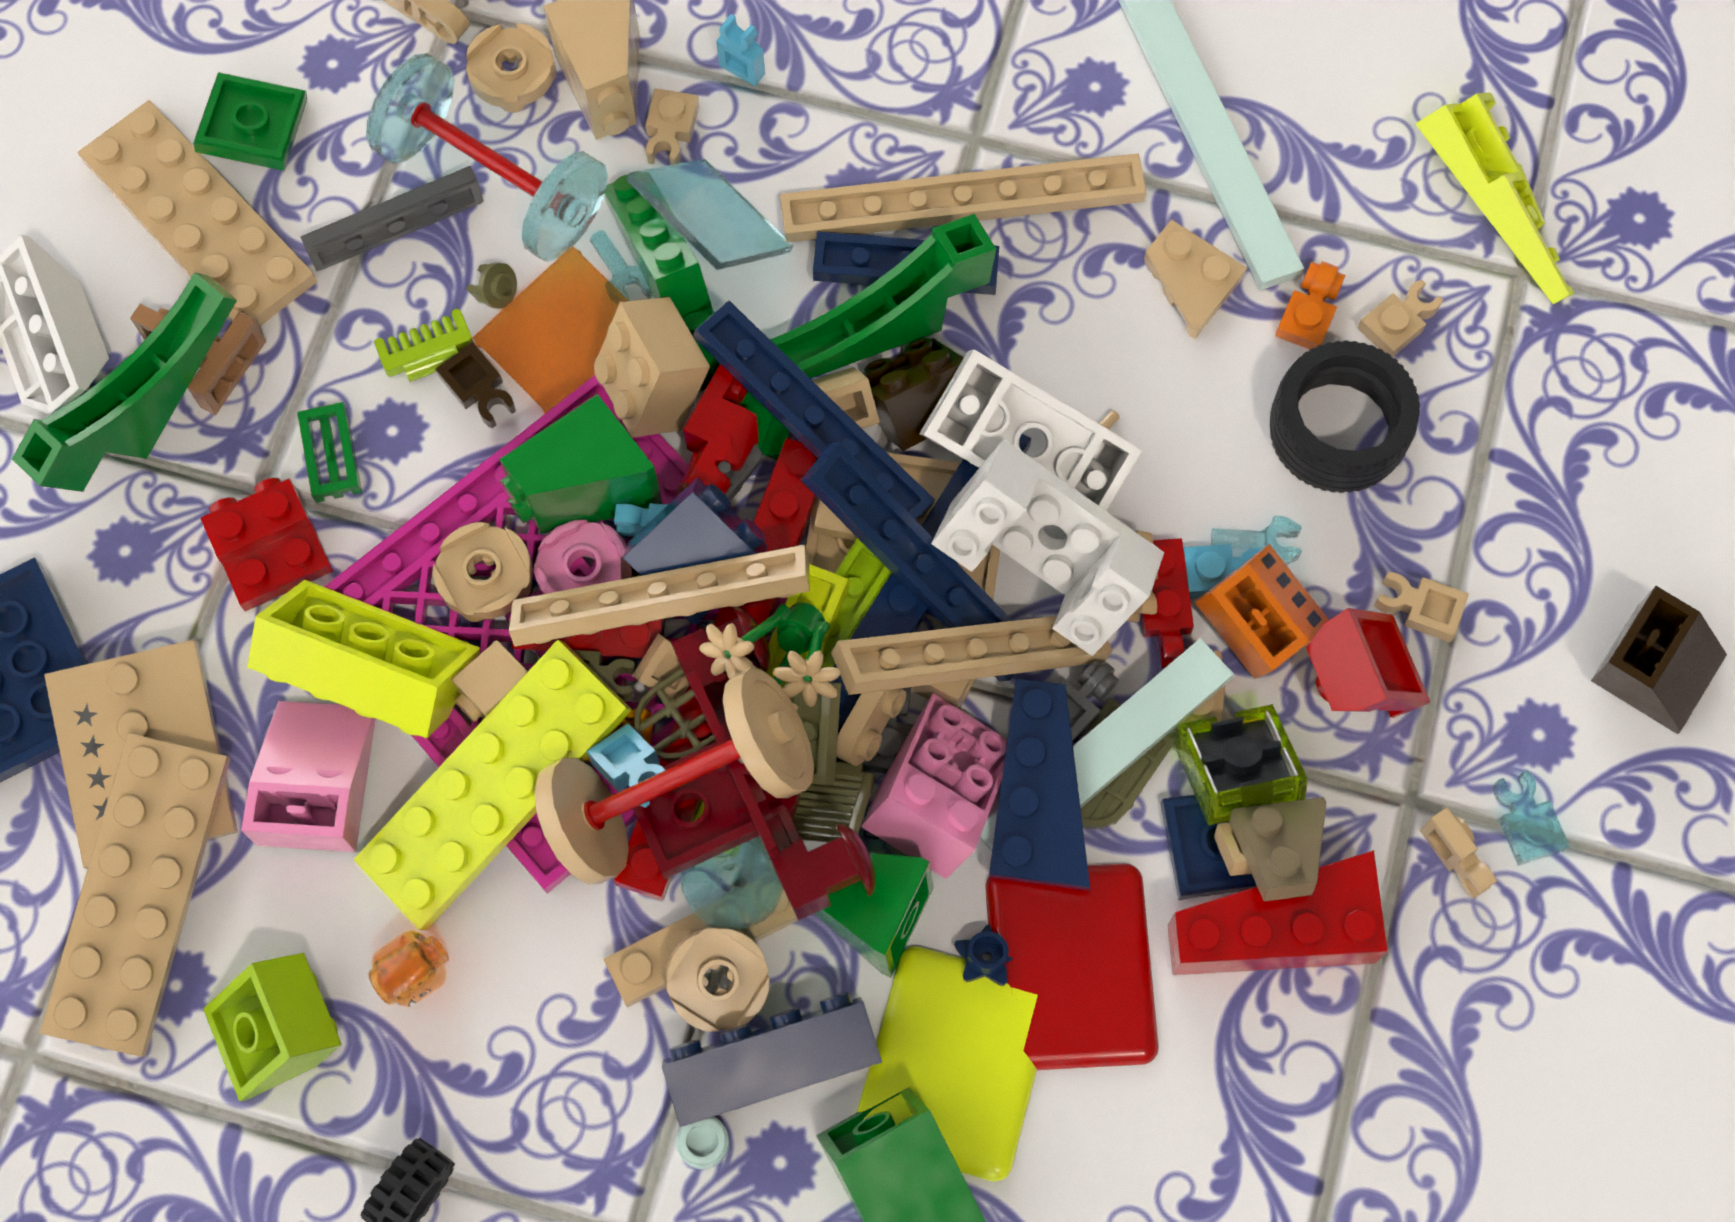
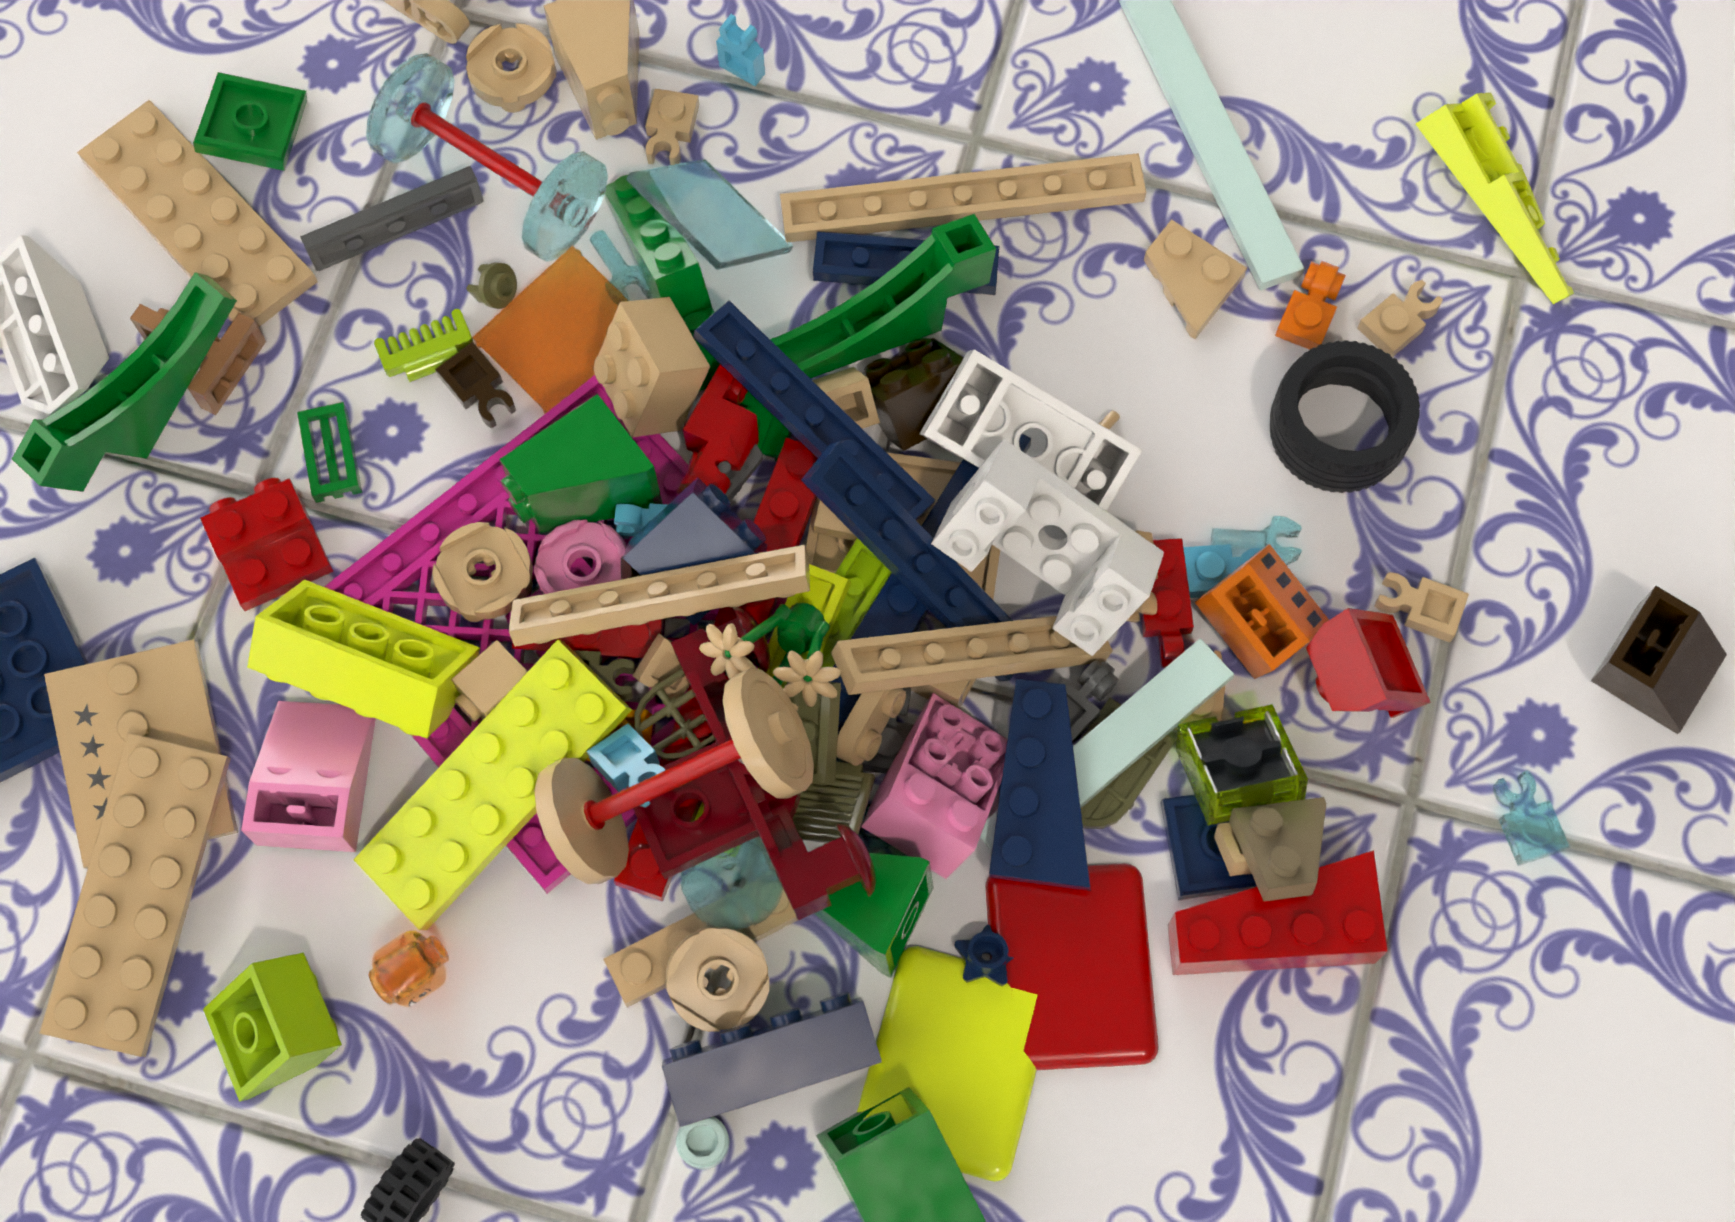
(1454, 846): tan plate -> none

